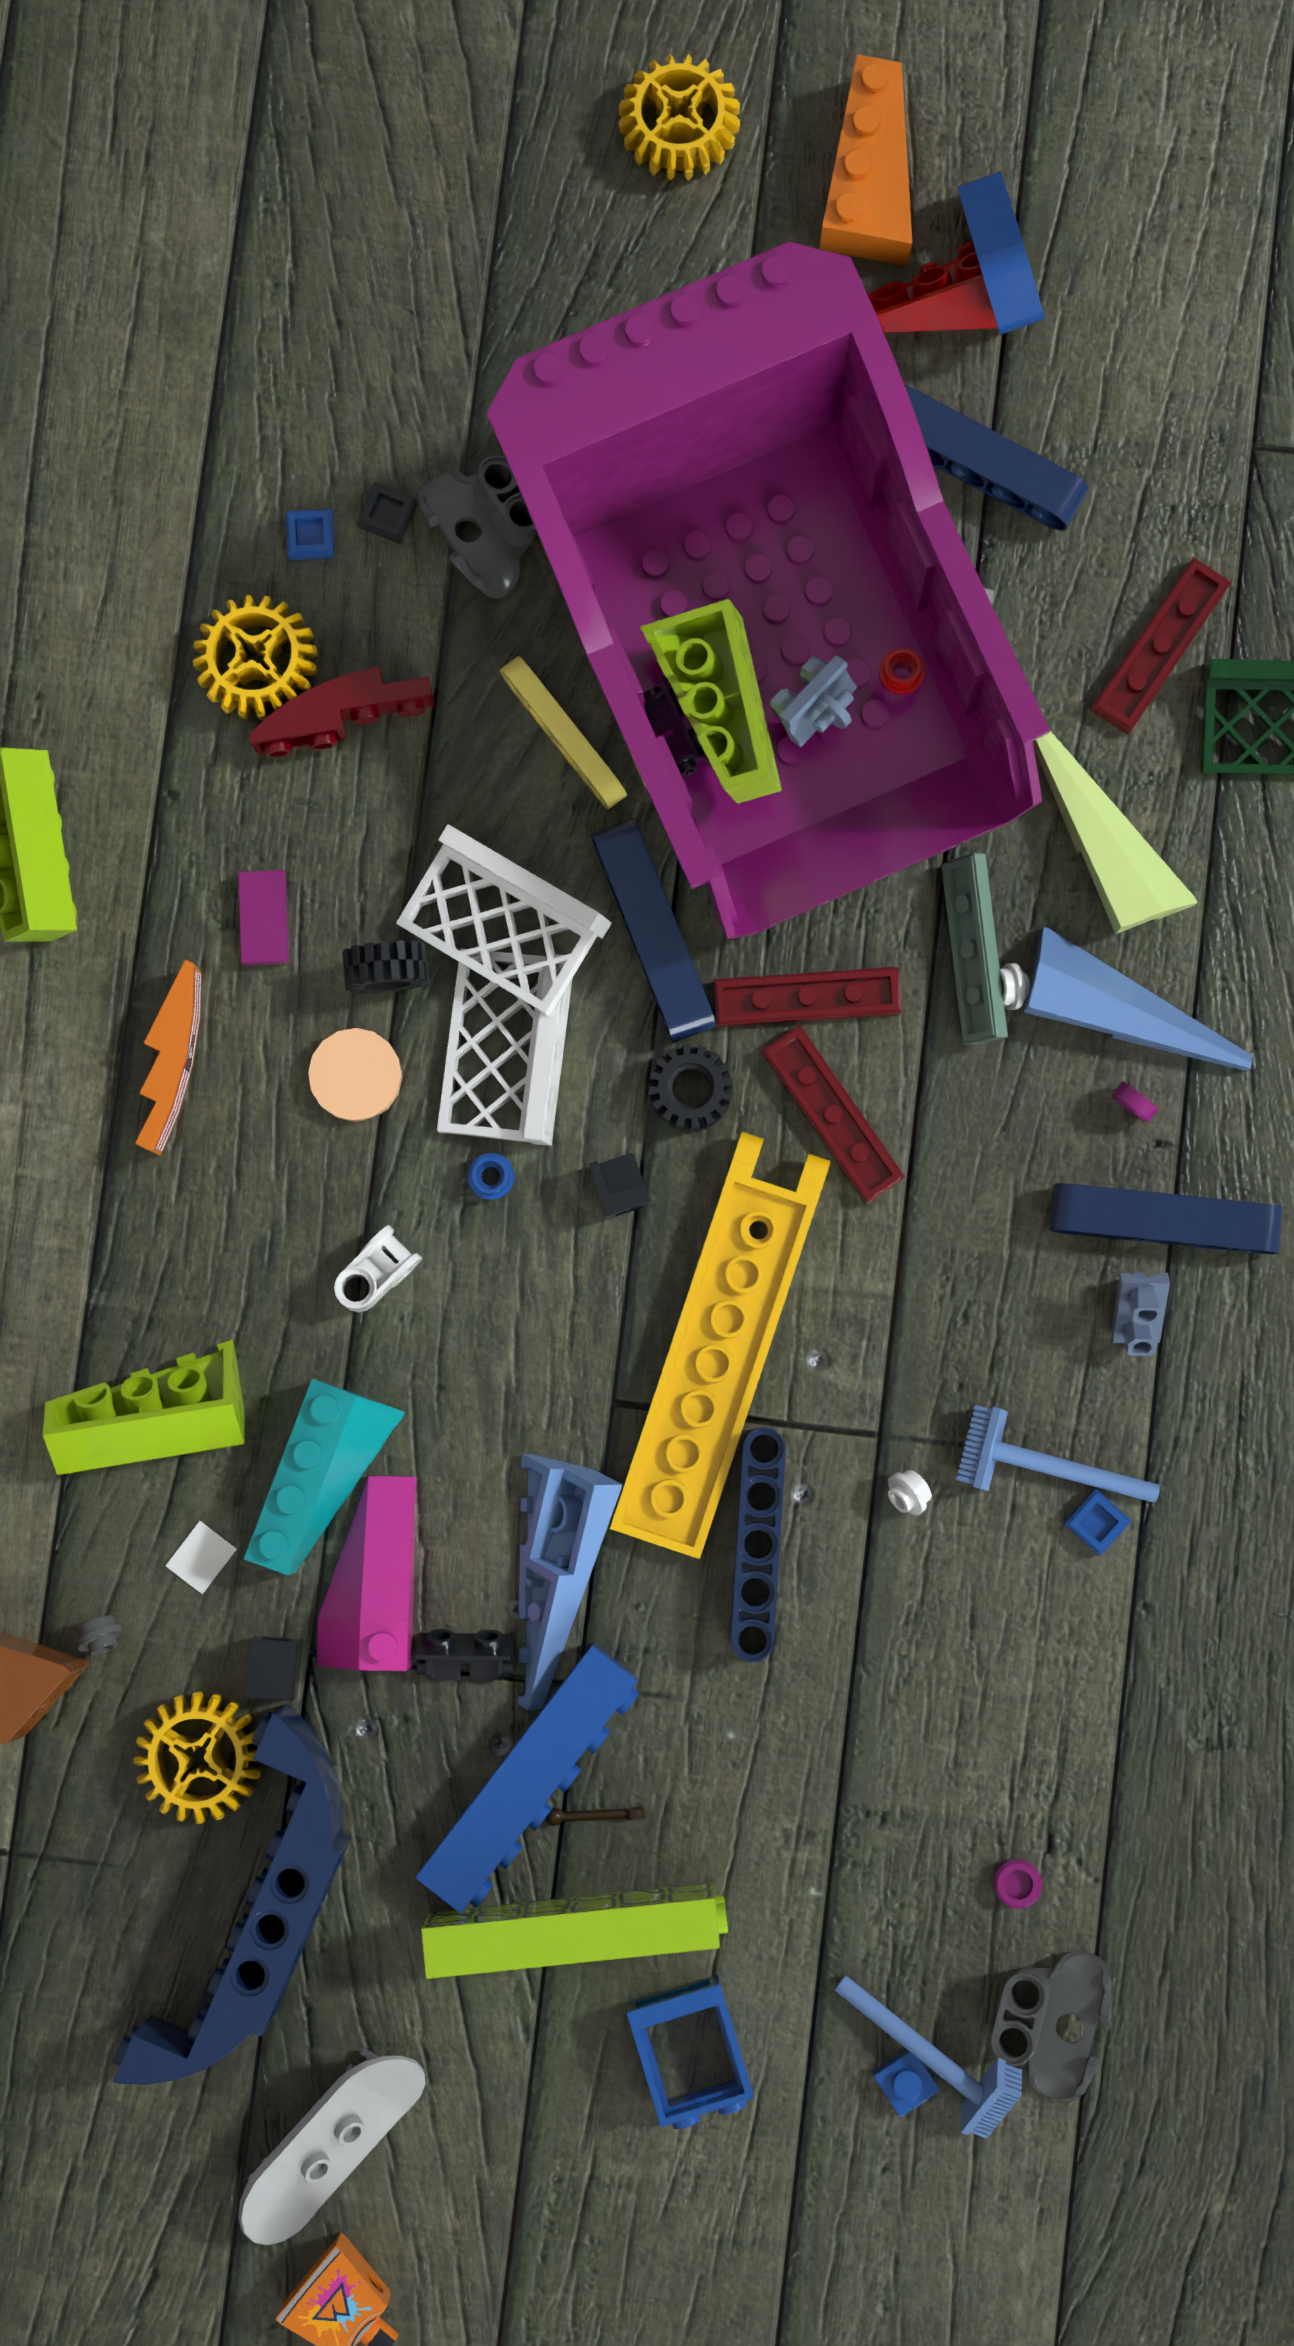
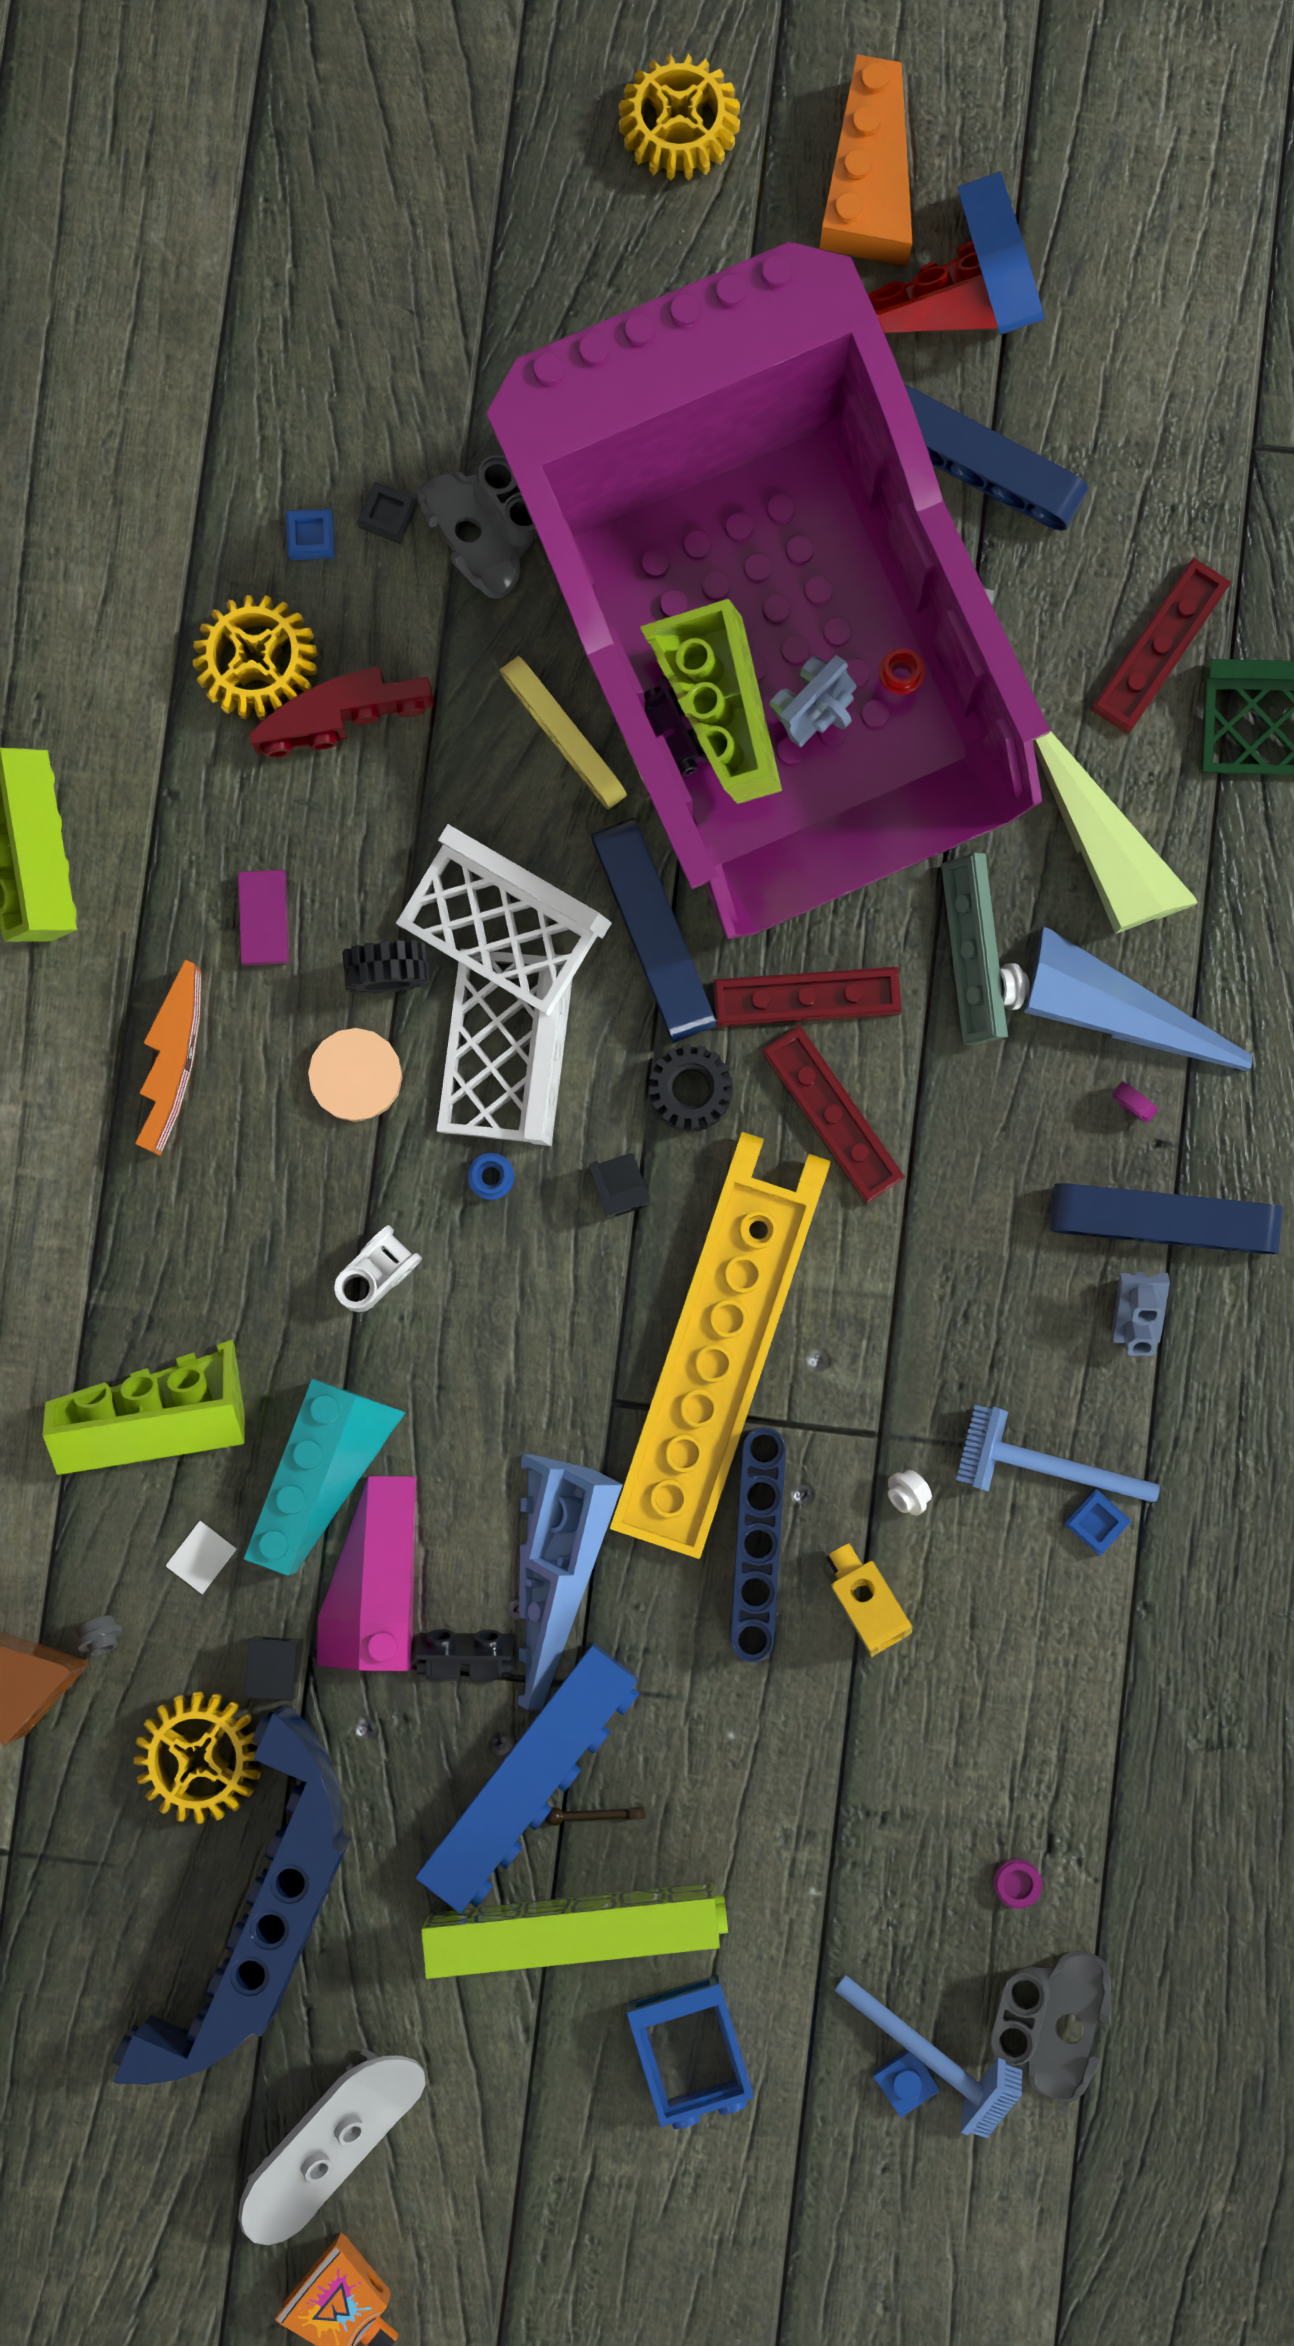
(876, 1621): none -> yellow torso

